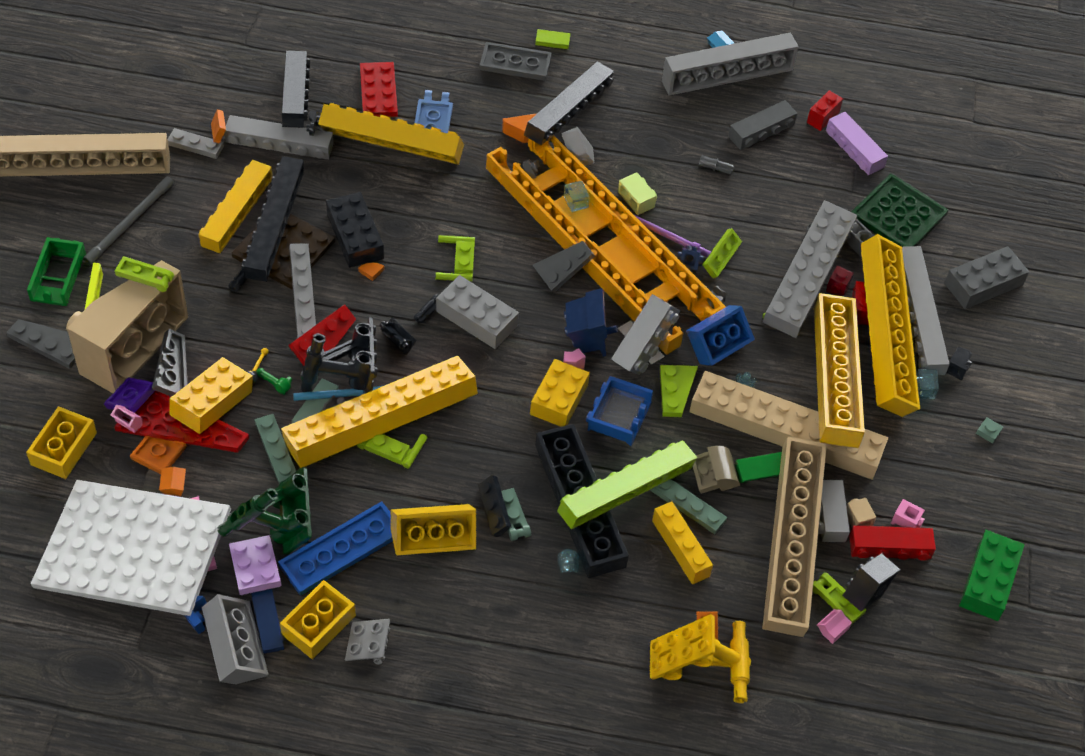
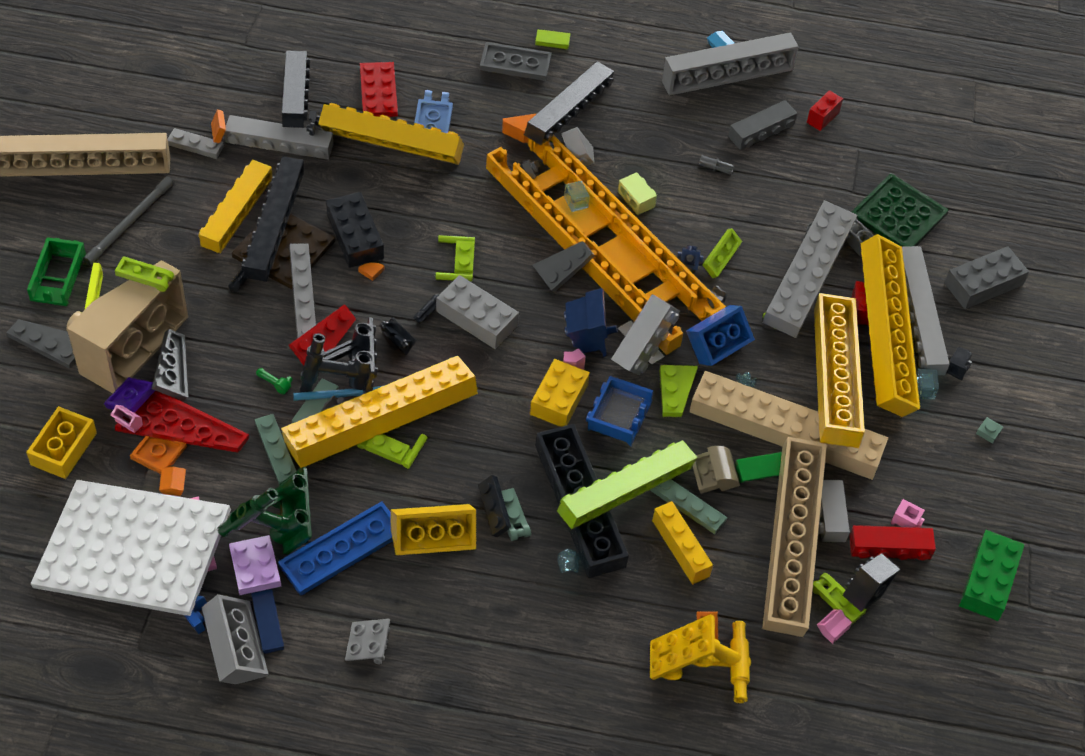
(210, 395): yellow brick -> none
(264, 351): hinge -> none
(317, 619): yellow brick -> none
(671, 236): medium lavender bar -> none
(839, 281): dark red brick -> none
(856, 143): lavender brick -> none
(860, 513): tan brick -> none

